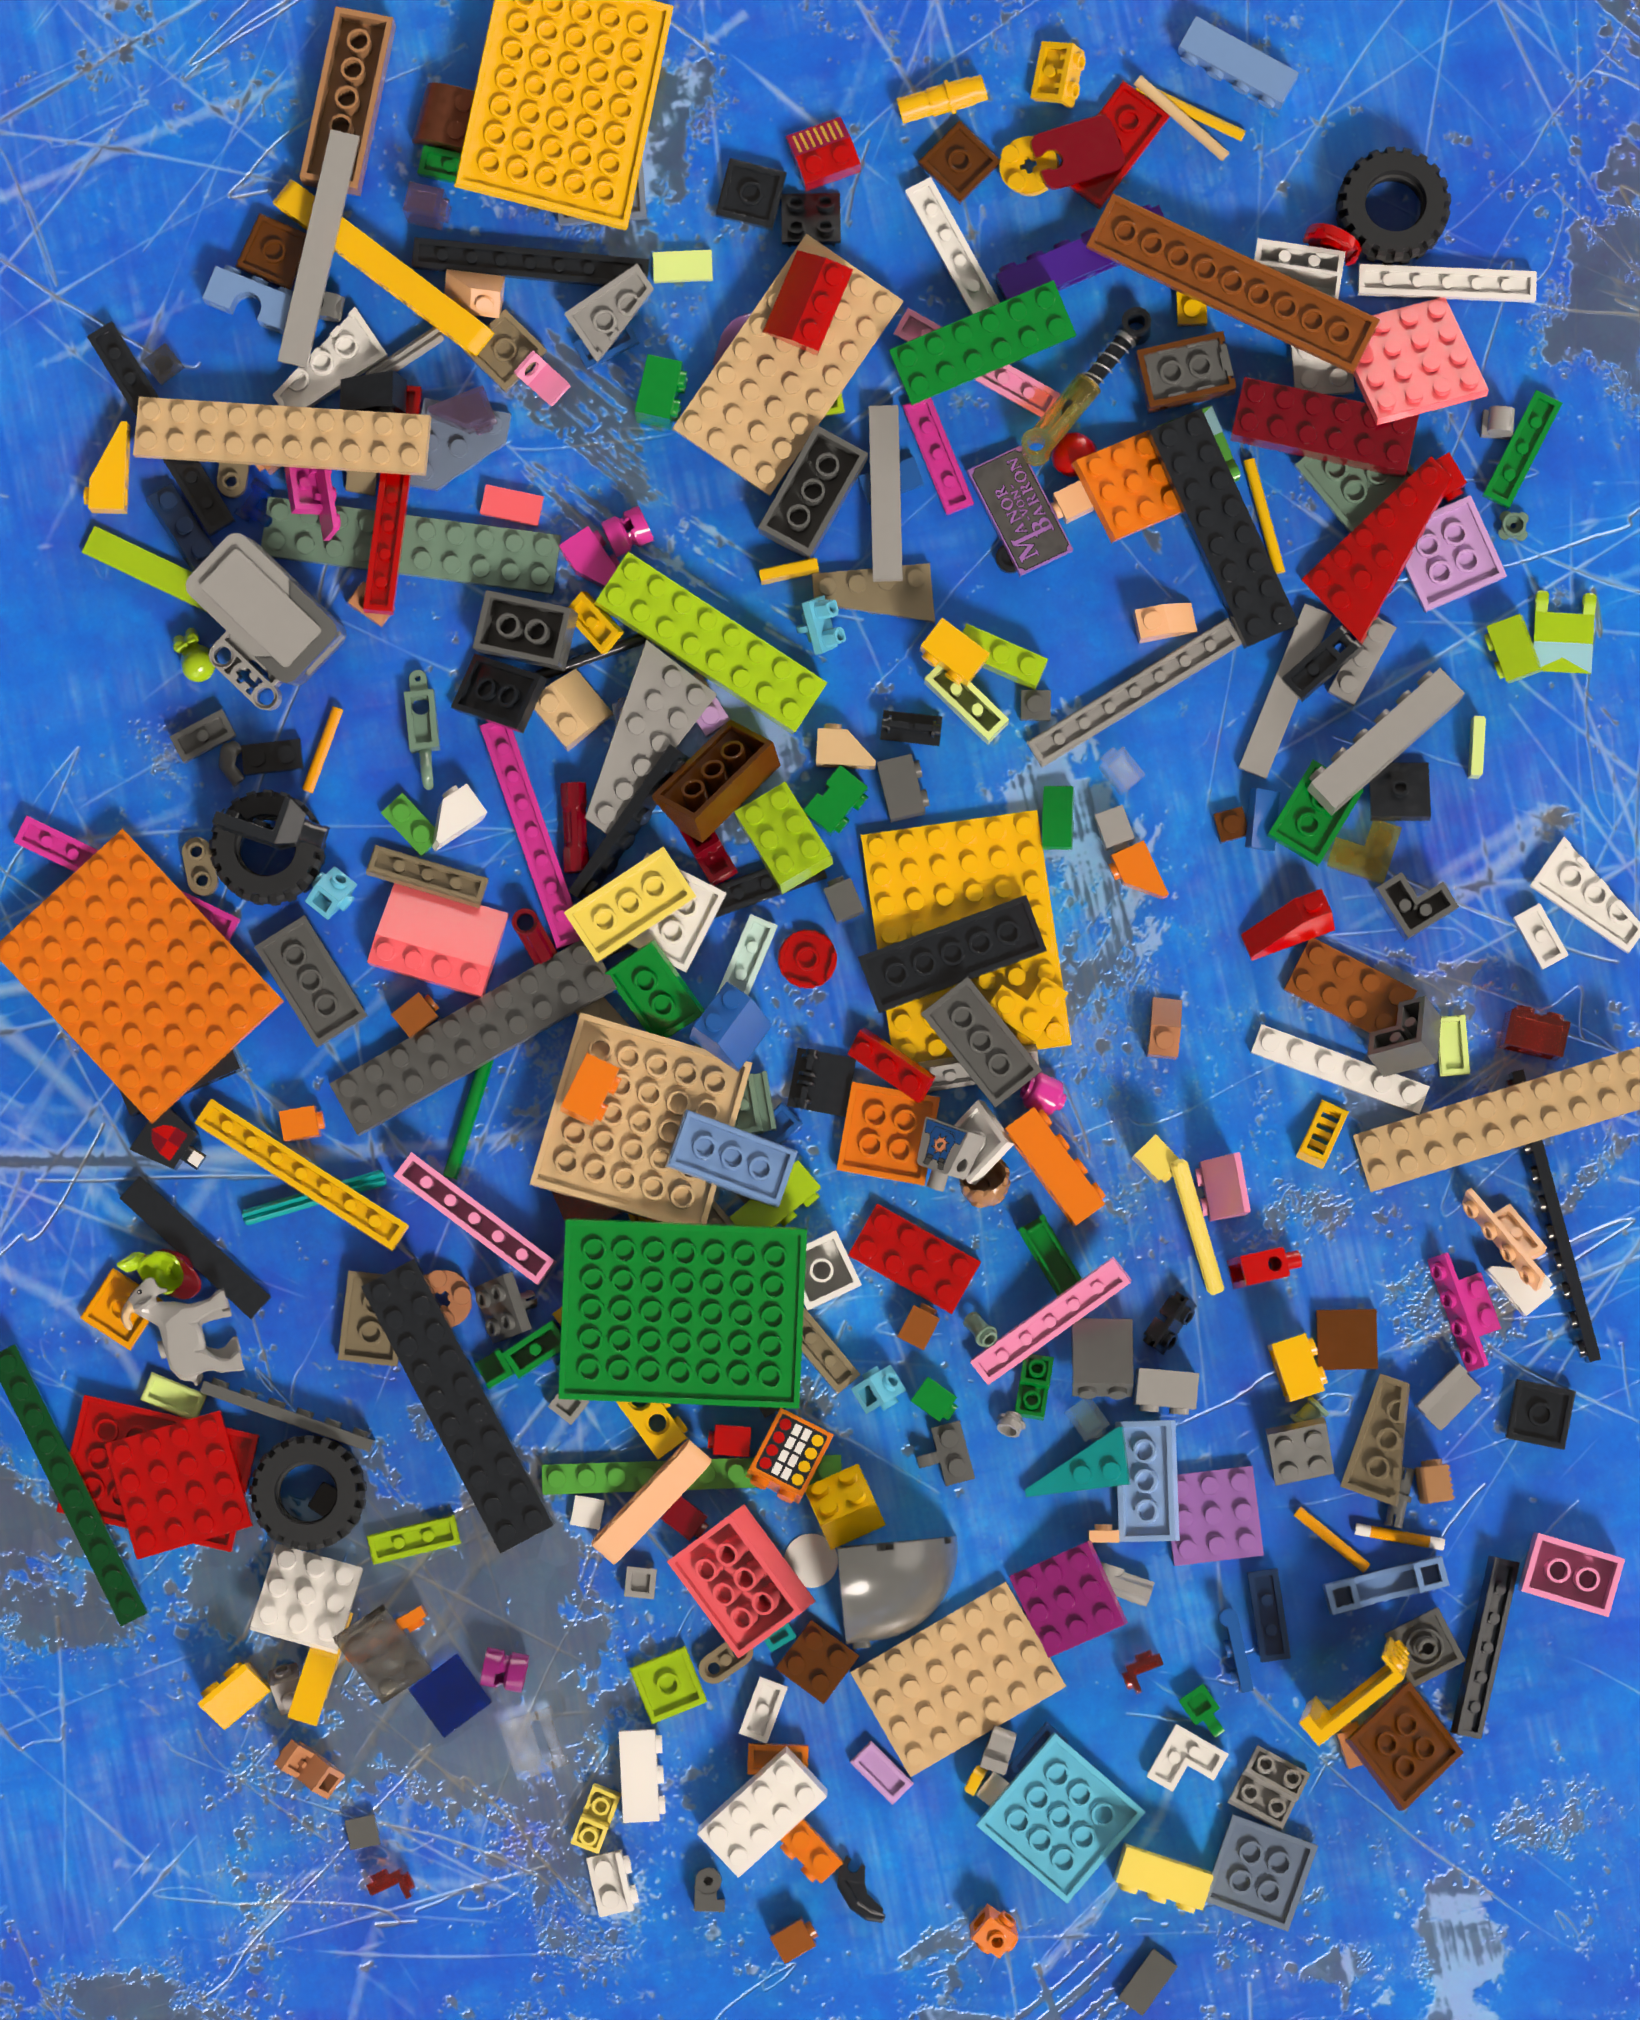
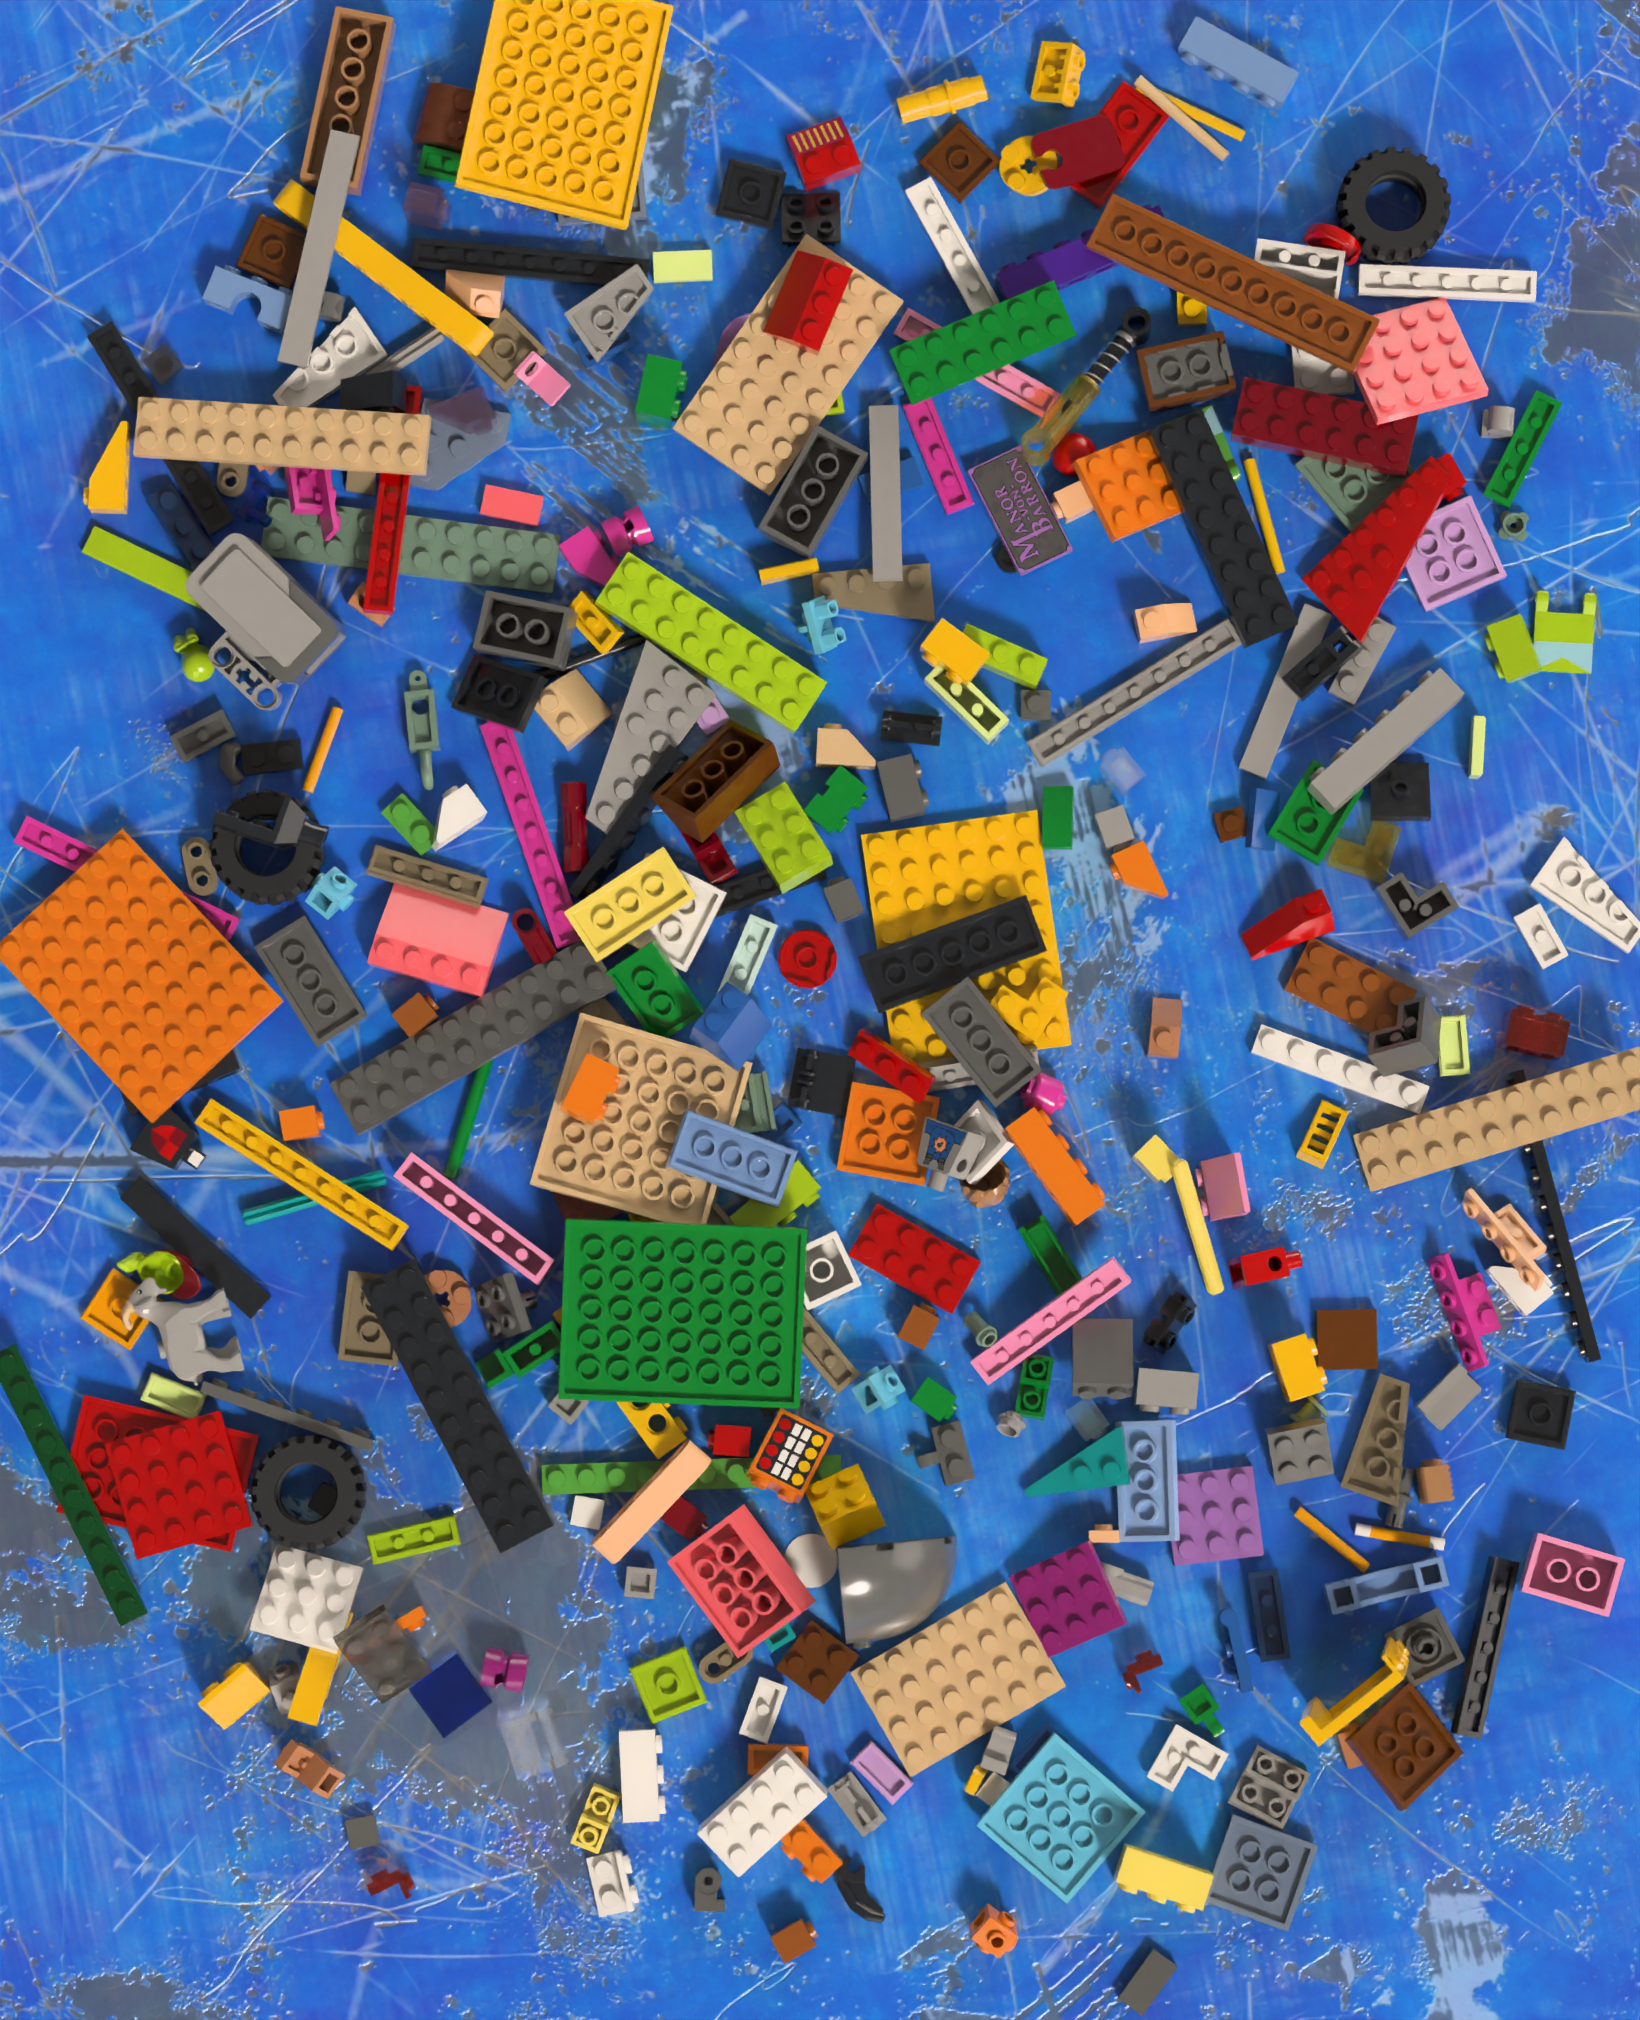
(857, 1804): none -> light grey hinge

